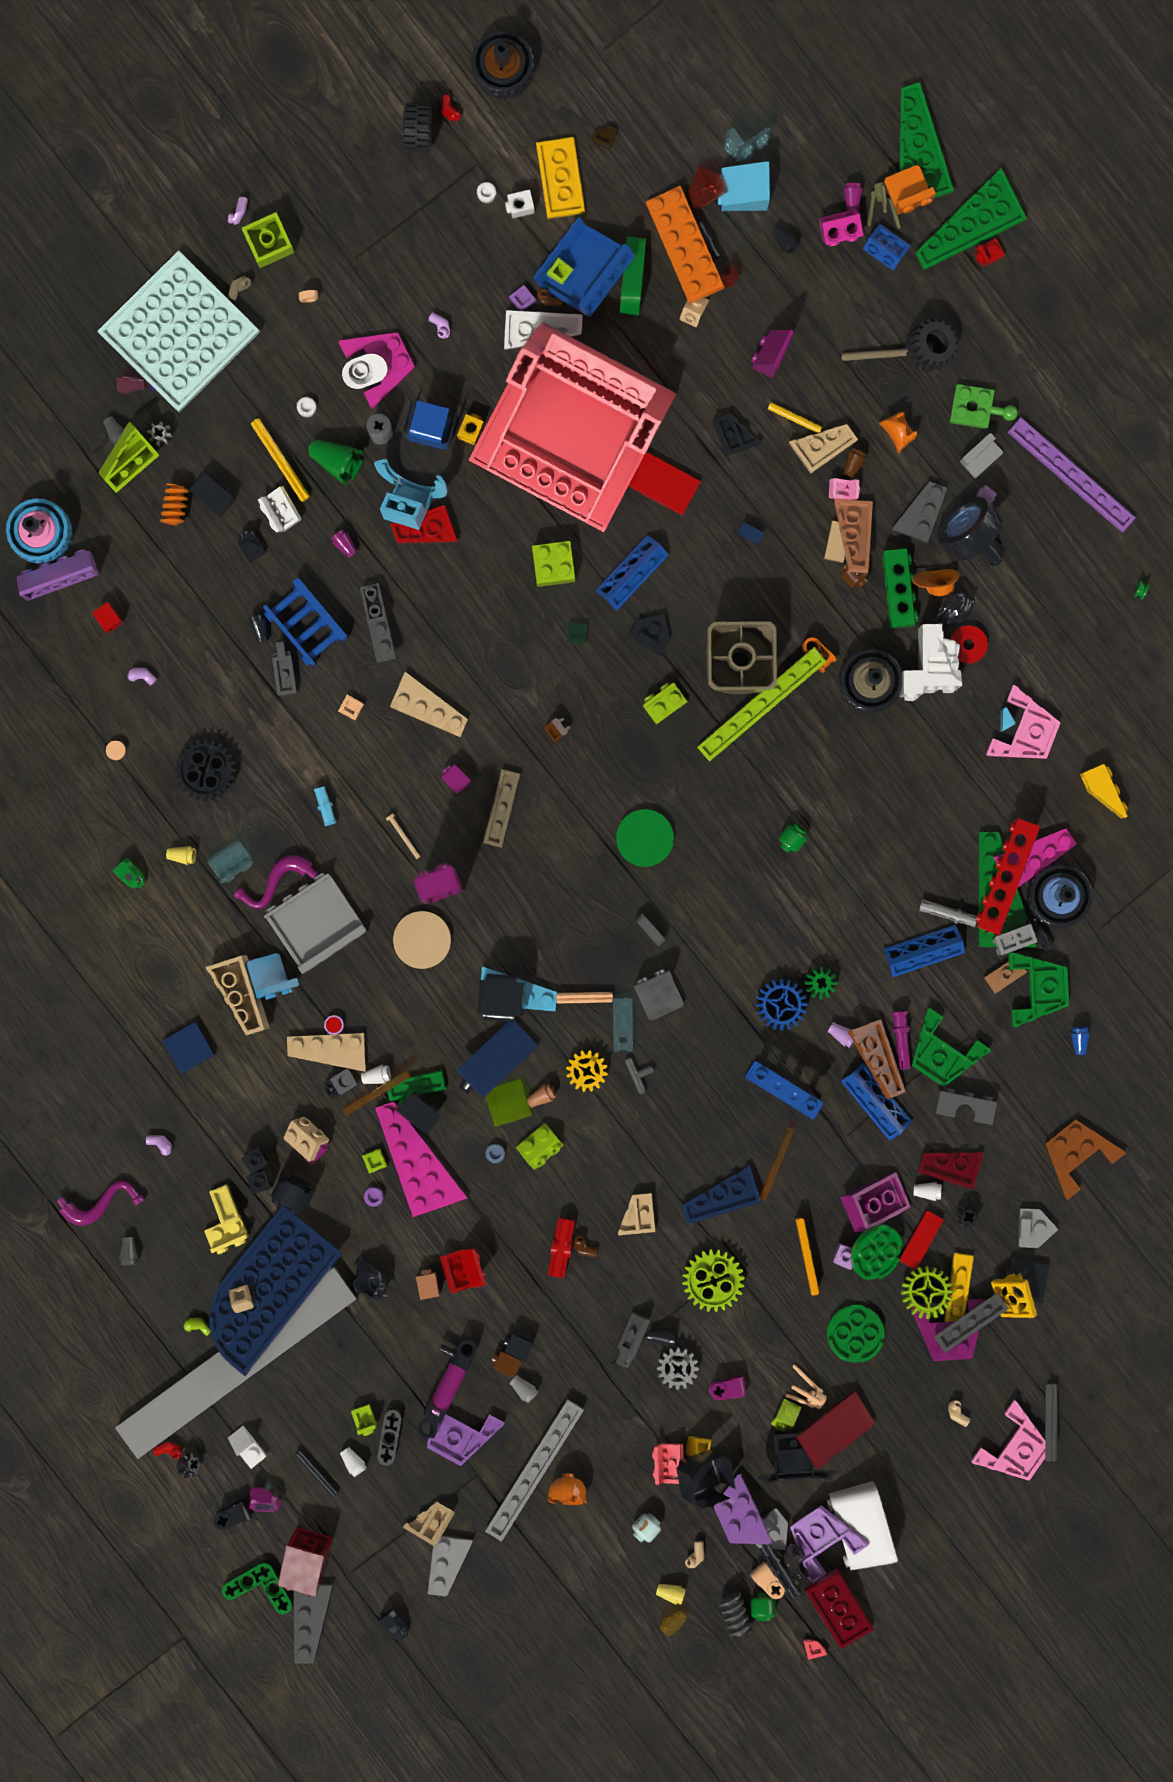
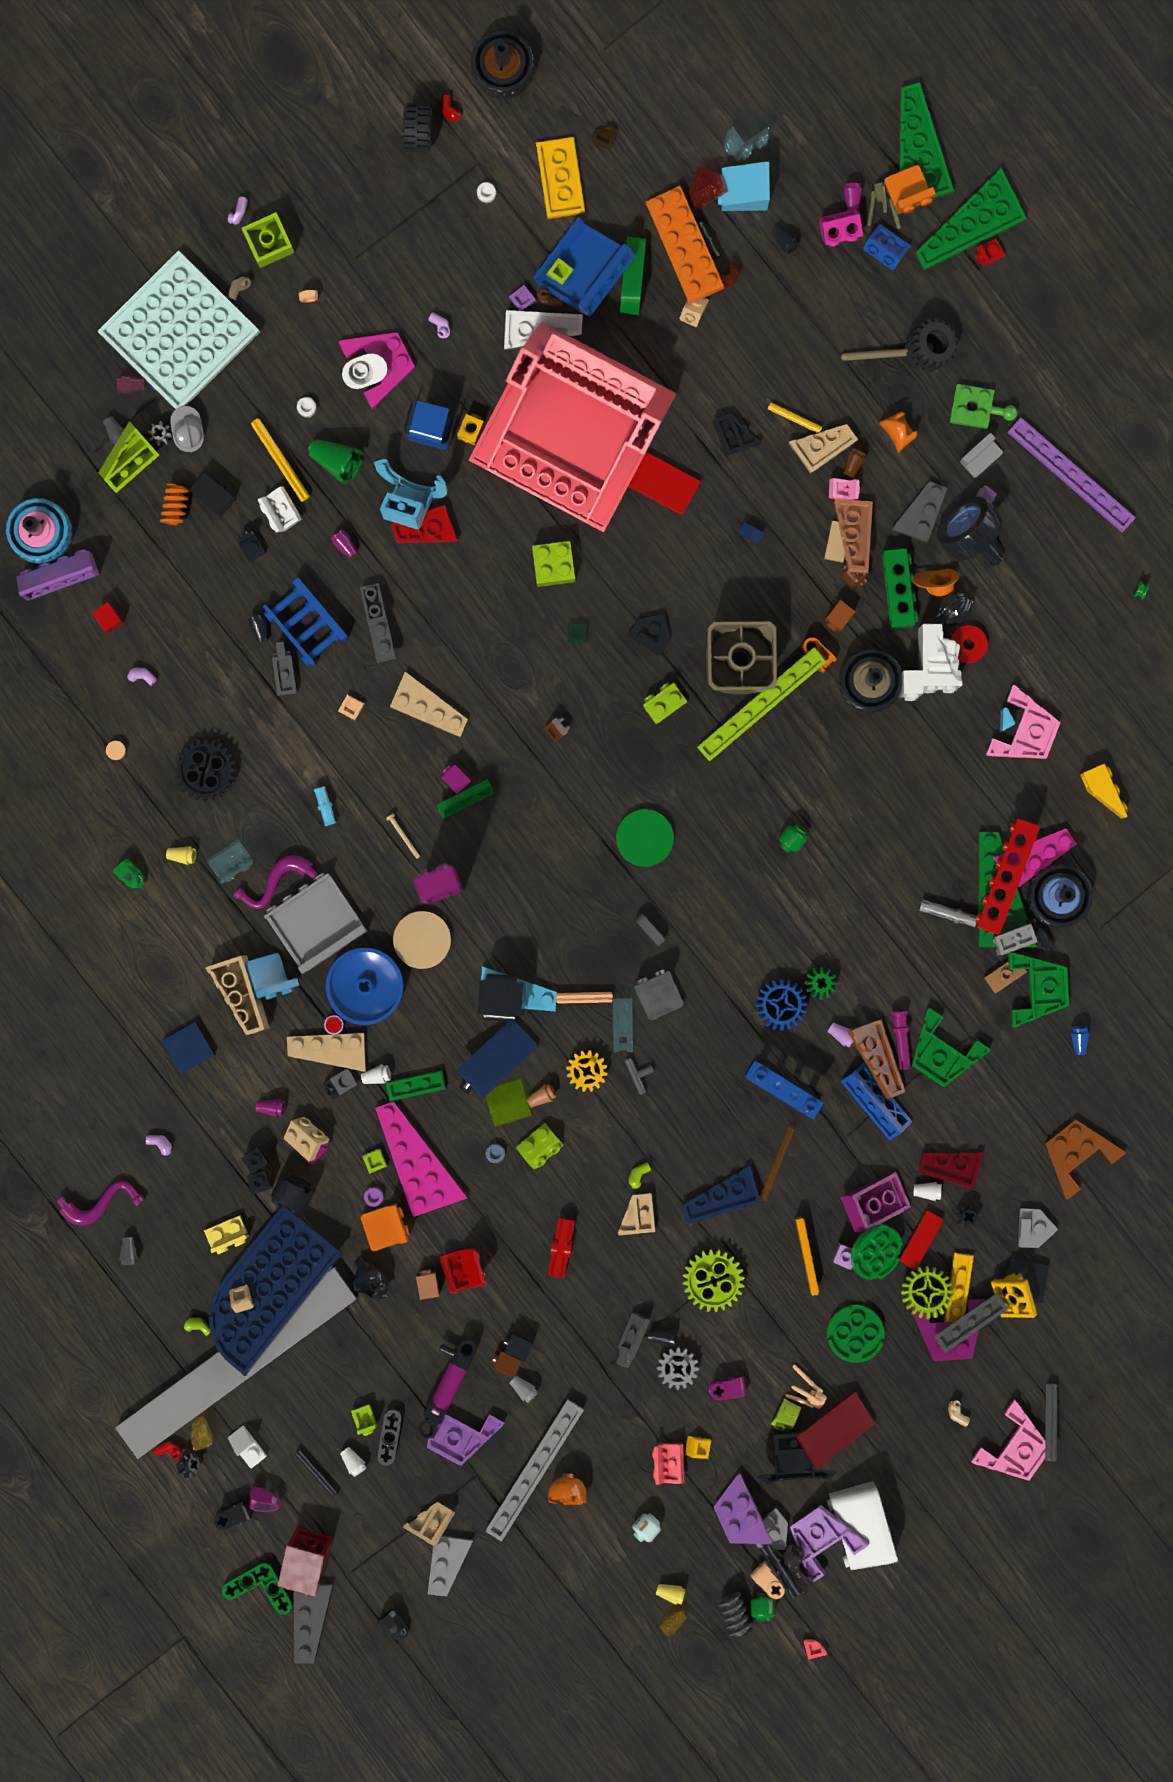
(187, 429): none -> light grey piece
(201, 1434): none -> clear yellow rock
(225, 1205): light yellow tile -> none
(271, 1107): none -> magenta cone
(364, 986): none -> blue dish
(375, 1093): clear orange bar -> none
(379, 421): dark grey piece -> none
(385, 1227): none -> orange bracket
(417, 1112): black brick -> none
(465, 799): none -> green tile
(501, 808): dark tan tile -> none
(525, 197): white brick -> none
(582, 1248): reddish brown arm -> none
(634, 574): blue fence -> none
(636, 1174): none -> lime arm
(697, 1477): black piece -> none
(697, 1556): tan arm -> none
(772, 351): magenta slope -> none
(838, 1608): dark red tile -> none
(839, 616): none -> dark orange brick
(926, 953): blue fence -> none
(982, 1109): dark grey arch -> none

